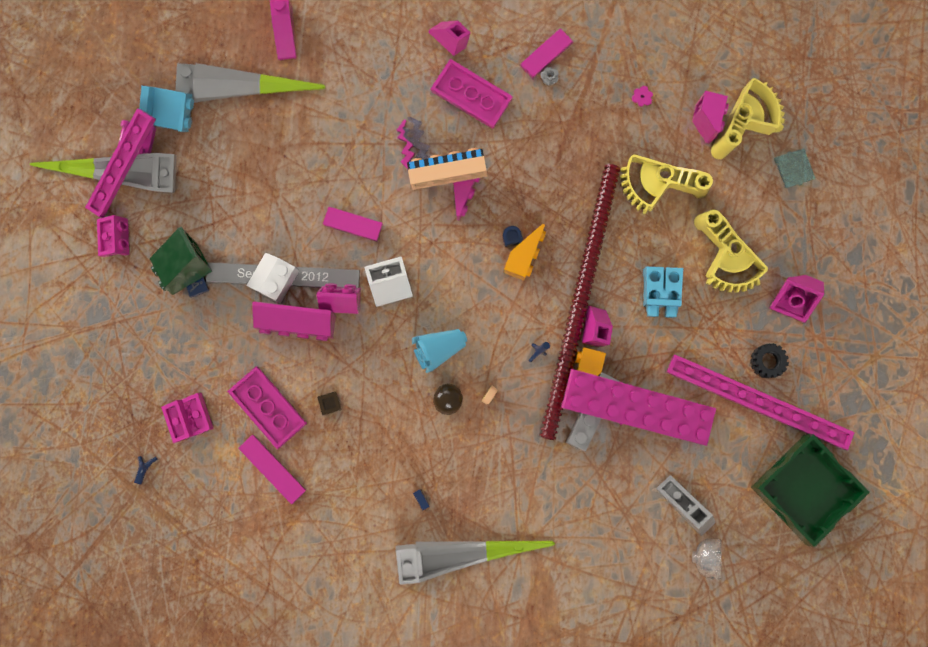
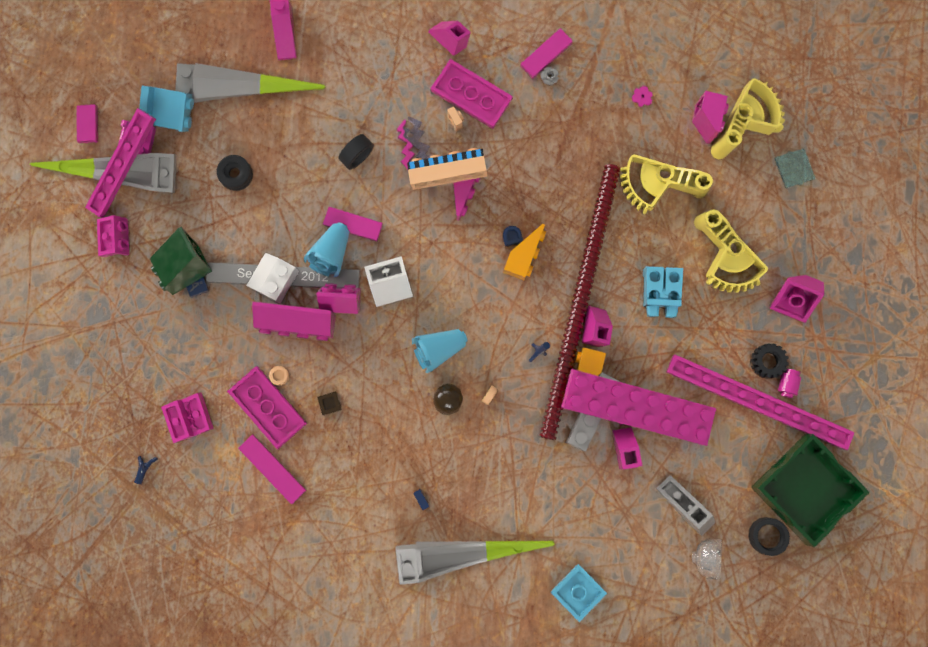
(87, 123): none -> dark pink tile
(239, 182): none -> black tyre
(279, 375): none -> light nougat tile
(329, 251): none -> medium azure cone
(356, 151): none -> black tyre
(455, 118): none -> light nougat plate
(578, 592): none -> medium azure plate
(626, 448): none -> dark pink slope
(784, 536): none -> black tyre
(789, 383): none -> dark pink brick

